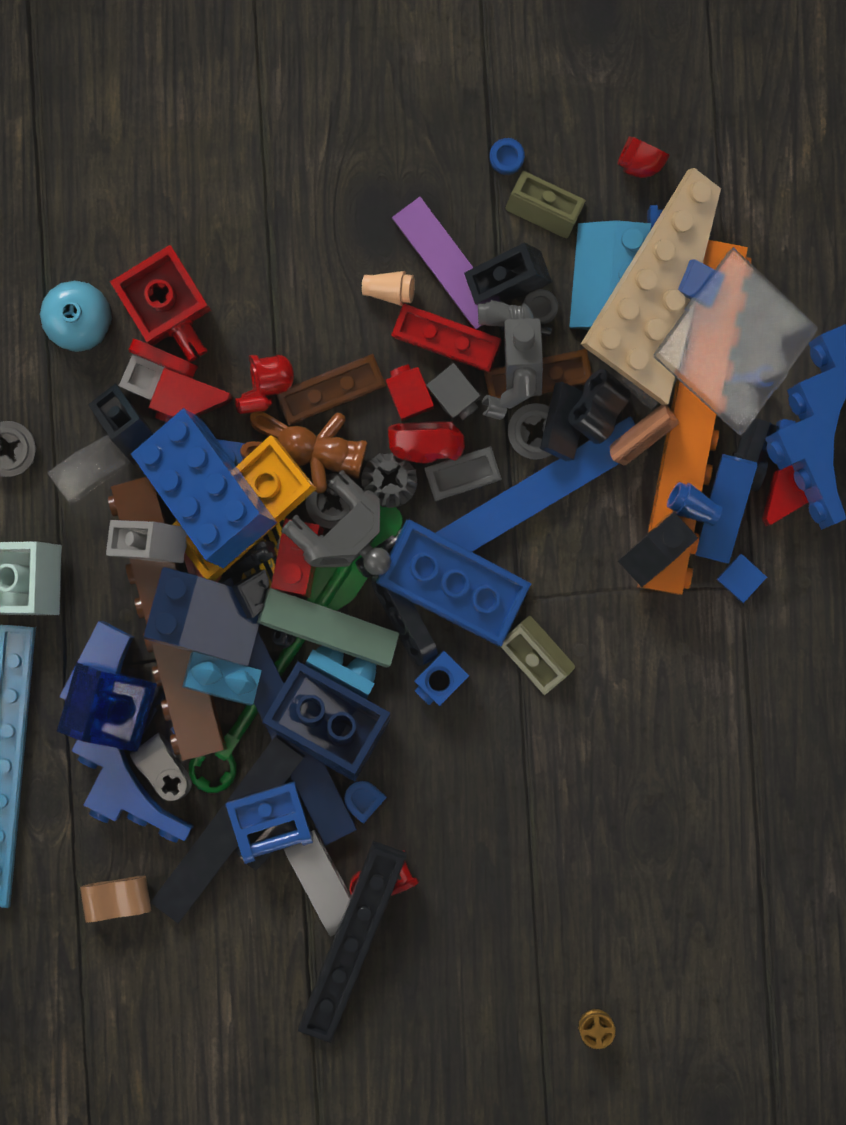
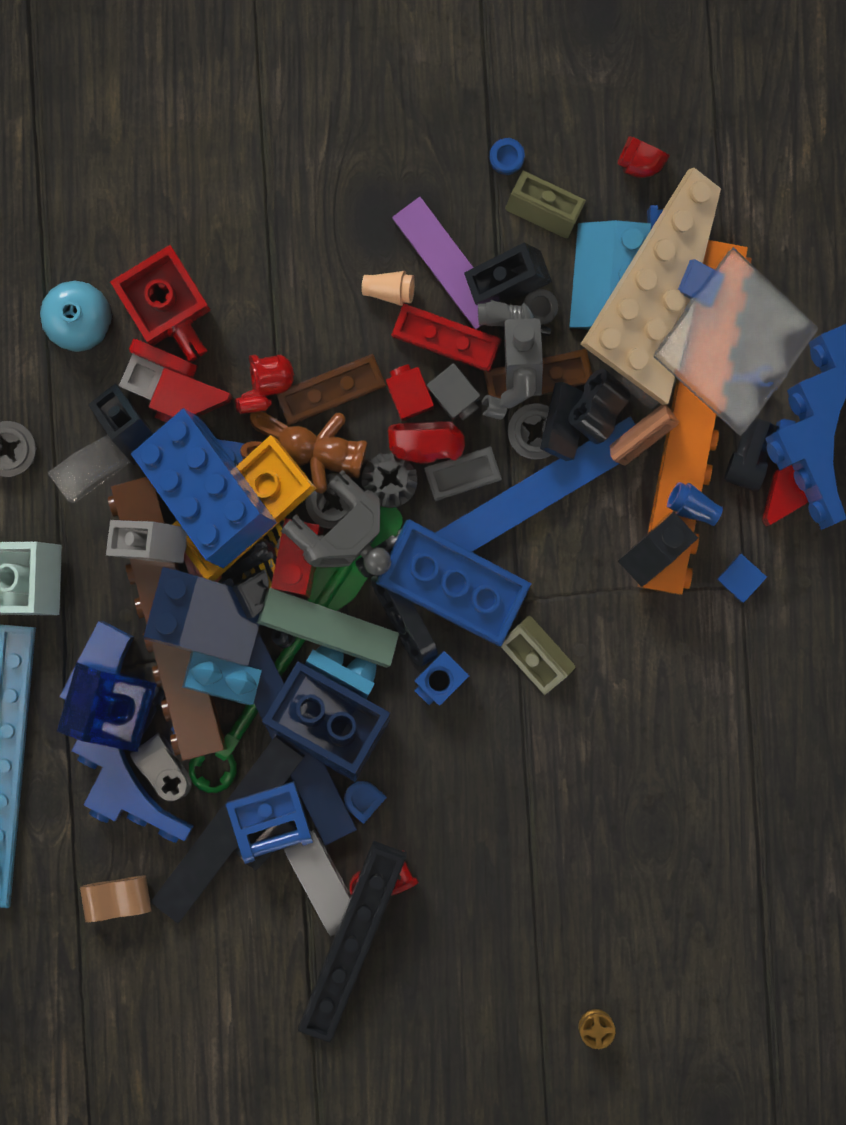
(730, 492): blue tile -> none

